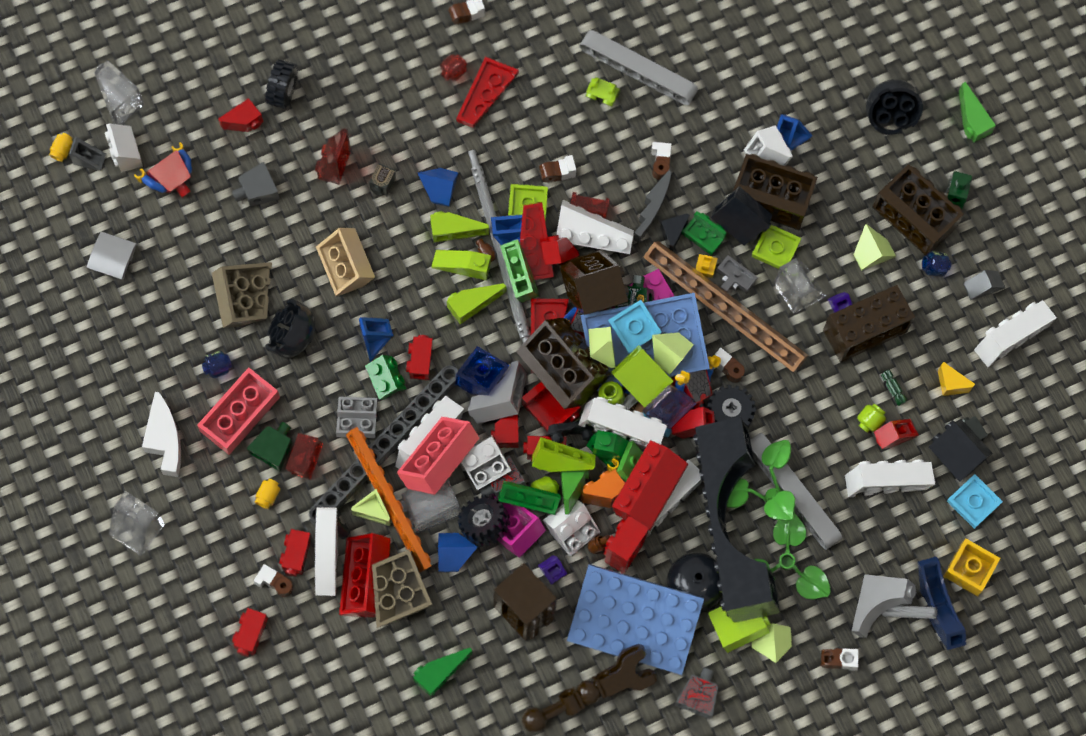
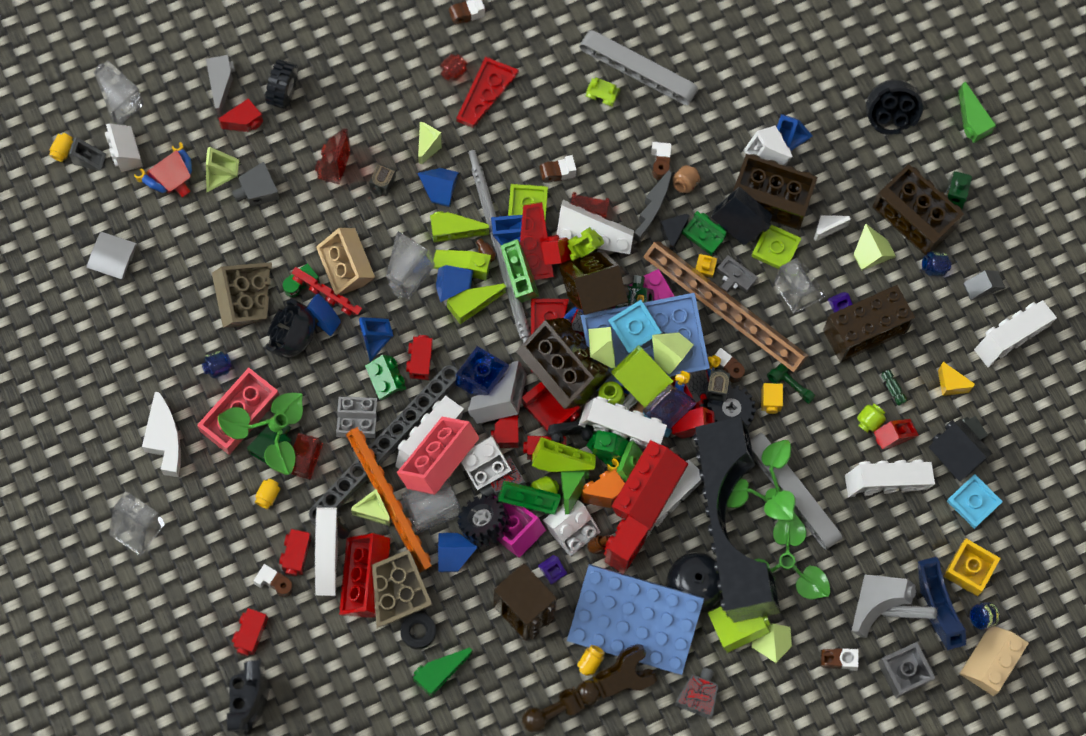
(219, 168): none -> yellowish green slope
(220, 78): none -> light grey slope
(255, 698): none -> black panel
(287, 411): none -> bright green plant
(292, 288): none -> green leg
(316, 288): none -> red wing
(324, 313): none -> blue slope
(408, 266): none -> clear slope
(418, 643): none -> black tyre
(429, 142): none -> yellowish green slope
(452, 281): none -> blue slope
(584, 245): none -> lime piece
(591, 660): none -> yellow brick
(686, 179): none -> medium nougat head
(718, 385): none -> brick
(771, 398): none -> yellow brick
(780, 373): none -> dark green brick
(829, 225): none -> white slope
(906, 670): none -> flat silver slope
(984, 615): none -> clear blue head
(993, 659): none -> tan slope

